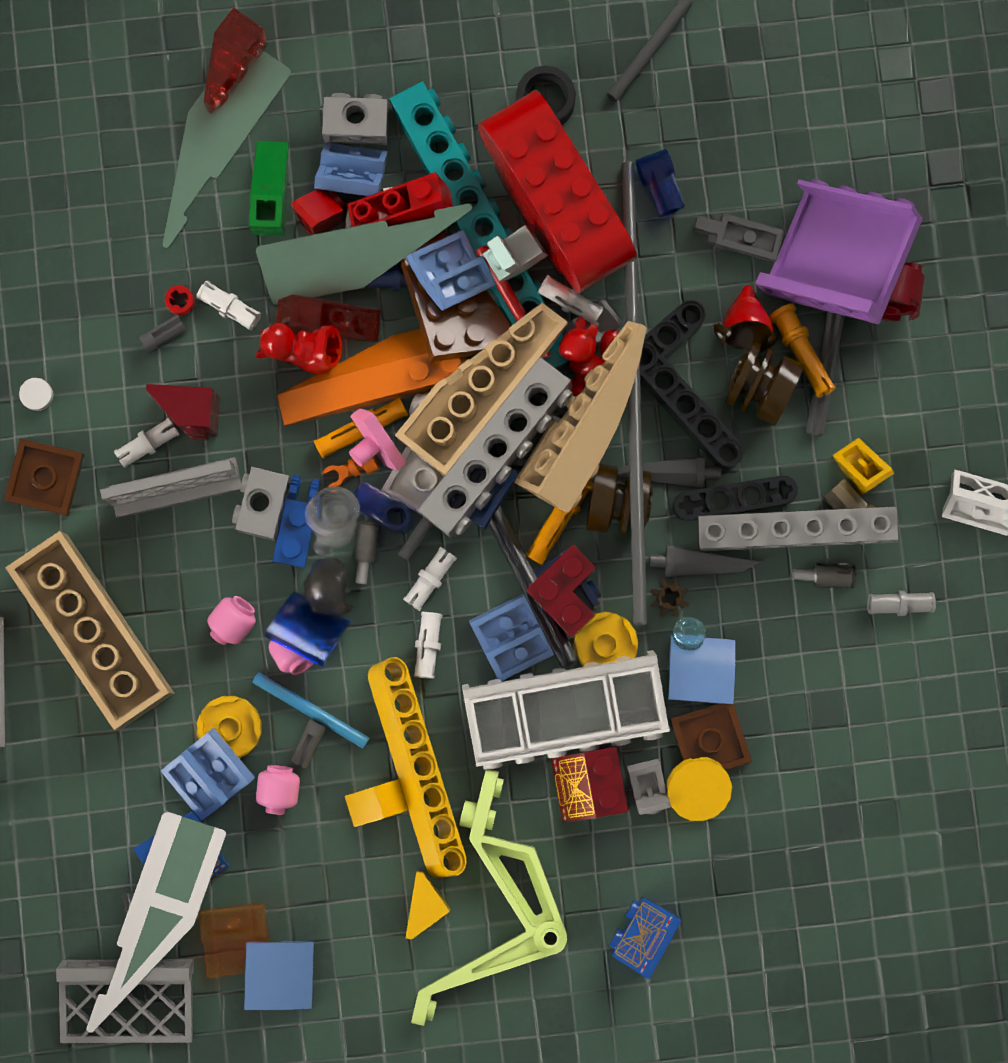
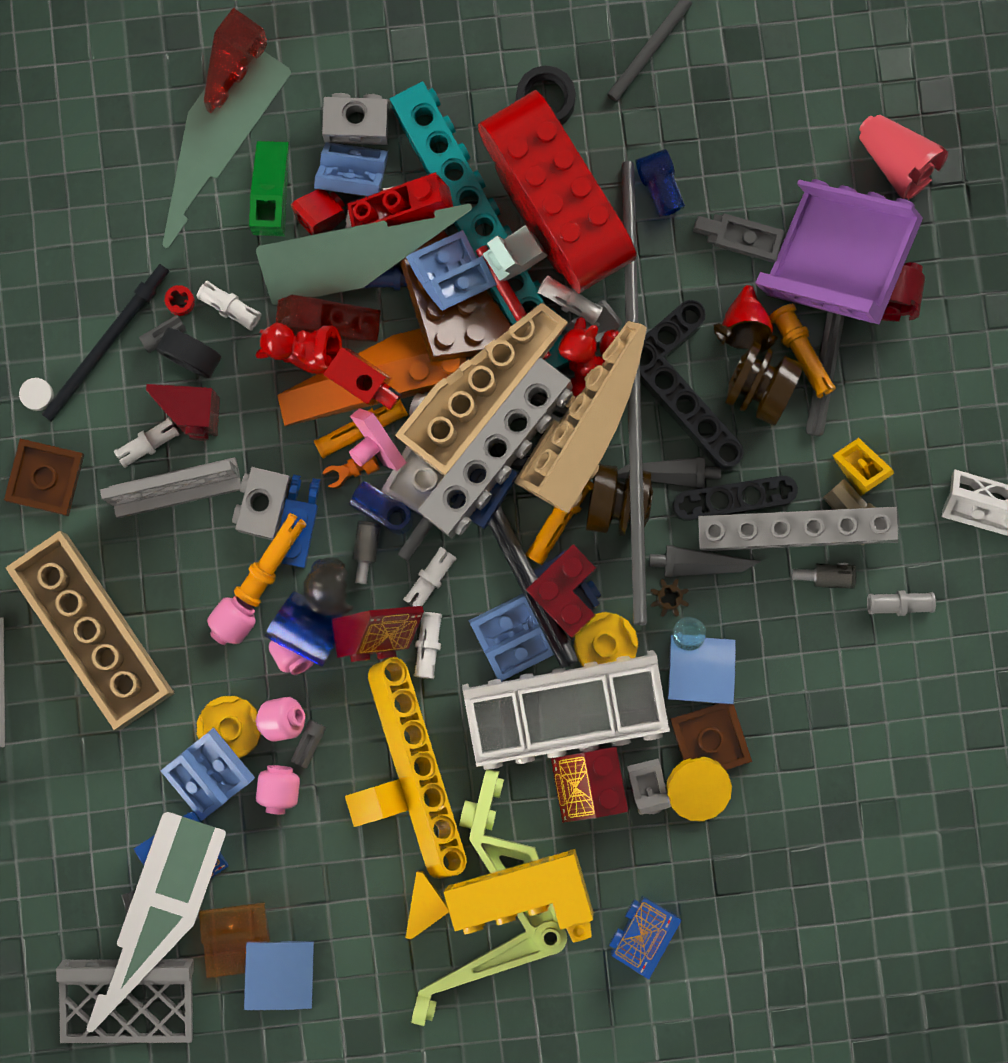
(144, 293): none -> black bar
(188, 352): none -> black tyre
(262, 572): none -> light orange pin
(280, 719): none -> bright pink head
(311, 710): dark azure bar -> none
(332, 517): clear hat -> none
(351, 370): none -> red torso
(376, 632): none -> dark red slope
(522, 889): none -> yellow hinge
(901, 154): none -> coral cone

